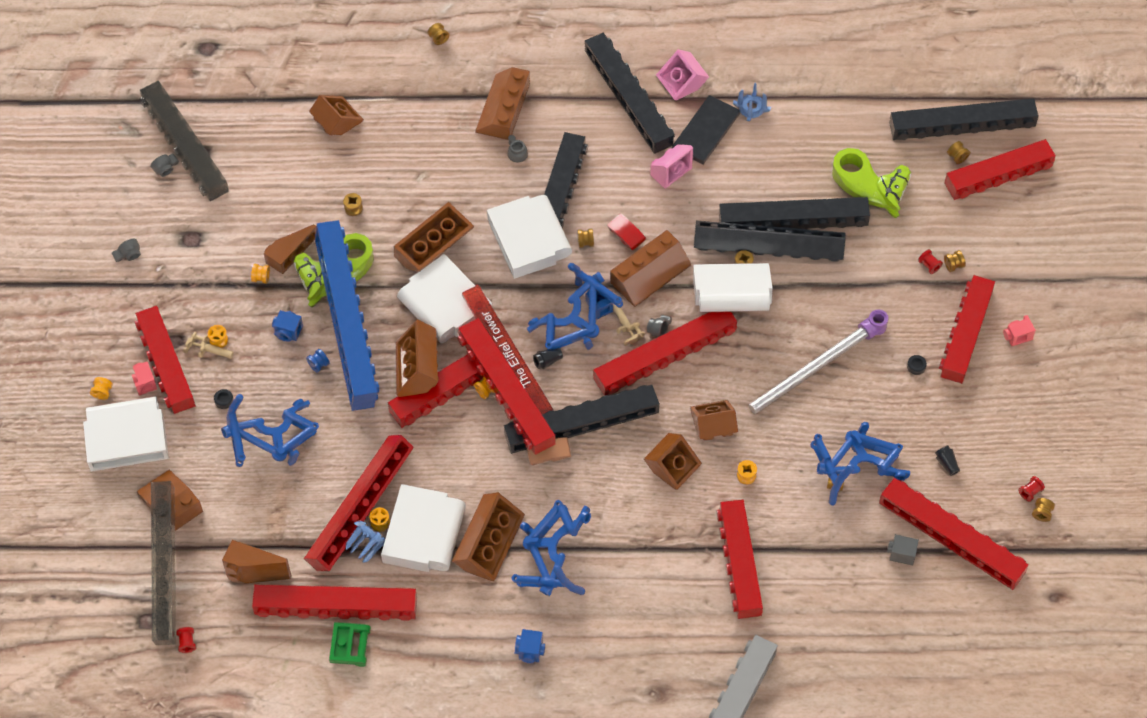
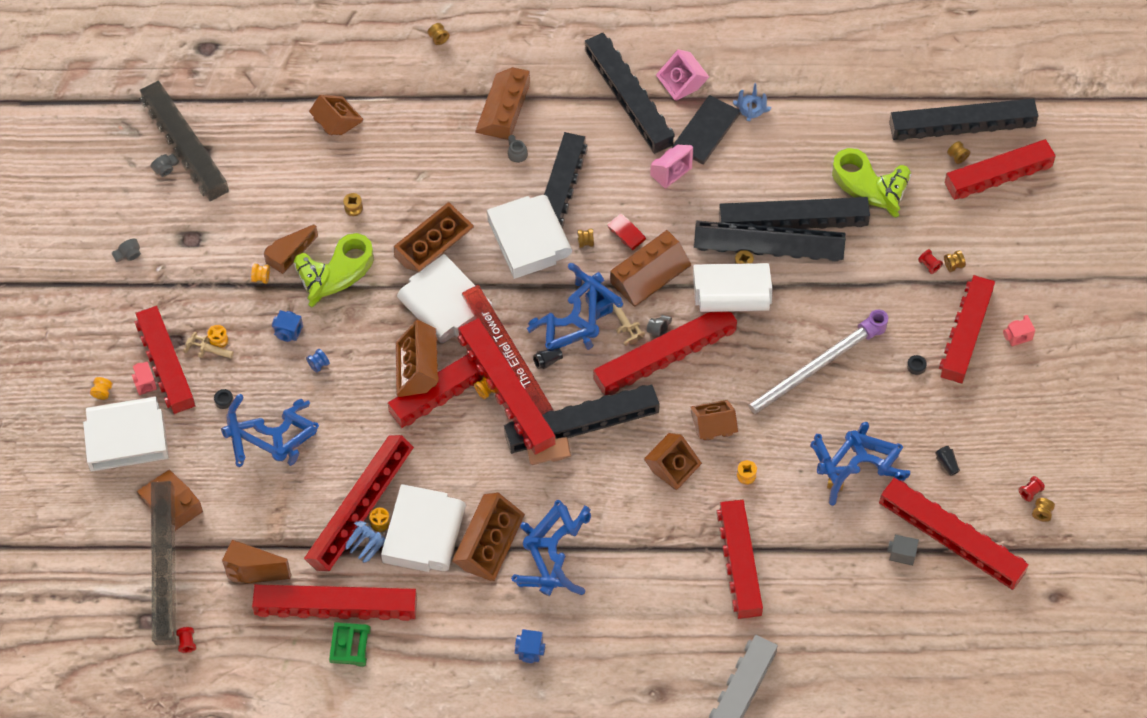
(345, 315): blue brick -> none

